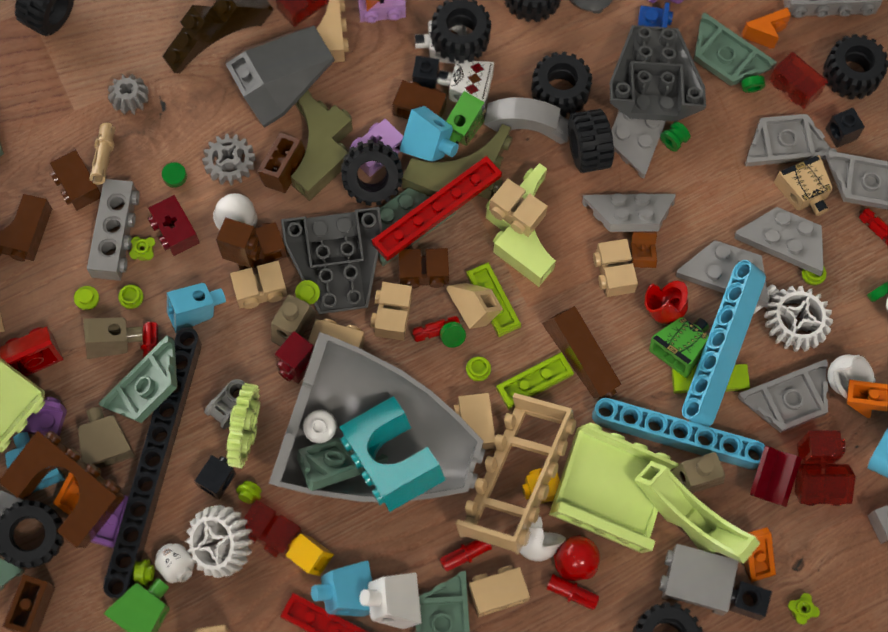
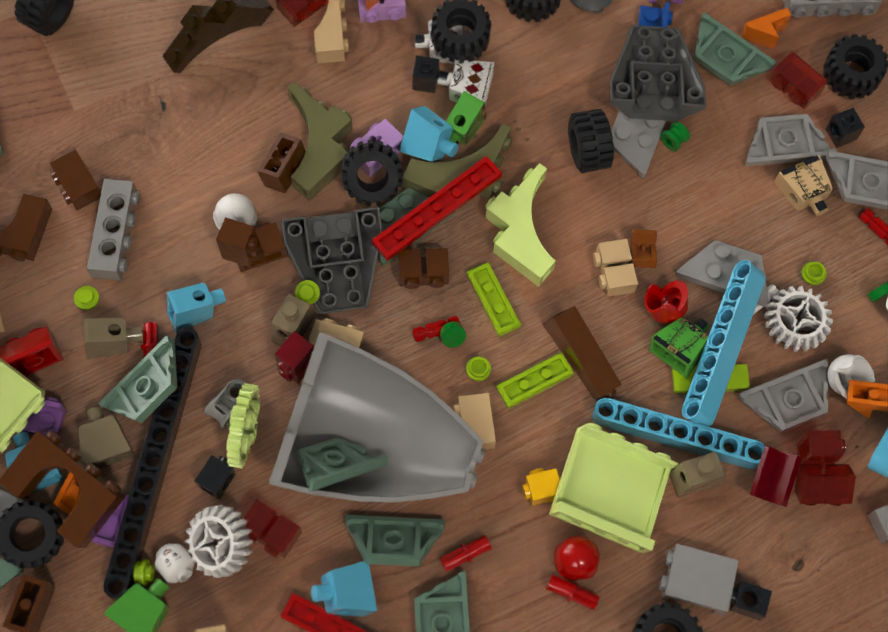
(103, 145): tan pin -> none
(128, 94): light grey gear -> none
(130, 296): lime plate -> none
(147, 253): lime plate -> none
(169, 213): dark red brick -> none
(174, 175): green tile -> none
(228, 160): light grey gear -> none
(249, 492): lime plate -> none
(259, 288): tan piece -> none
(279, 71): dark grey wedge -> none
(309, 554): yellow brick -> none
(320, 426): white head -> none
(393, 311): tan piece -> none
(393, 600): white torso -> none
(394, 539): none -> sand green wing
(395, 482): teal arch -> none
(413, 95): reddish brown brick -> none
(475, 304): tan slope -> none
(498, 591): tan brick -> none
(520, 213): tan piece -> none
(523, 406): tan window -> none
(527, 114): light grey arch -> none
(541, 544): white helmet -> none
(564, 68): black tyre -> none
(630, 211): light grey wing -> none
(699, 522): yellowish green arch -> none
(753, 84): green tile -> none
(761, 562): orange slope -> none
(786, 238): light grey wing -> none
(796, 609): lime plate -> none

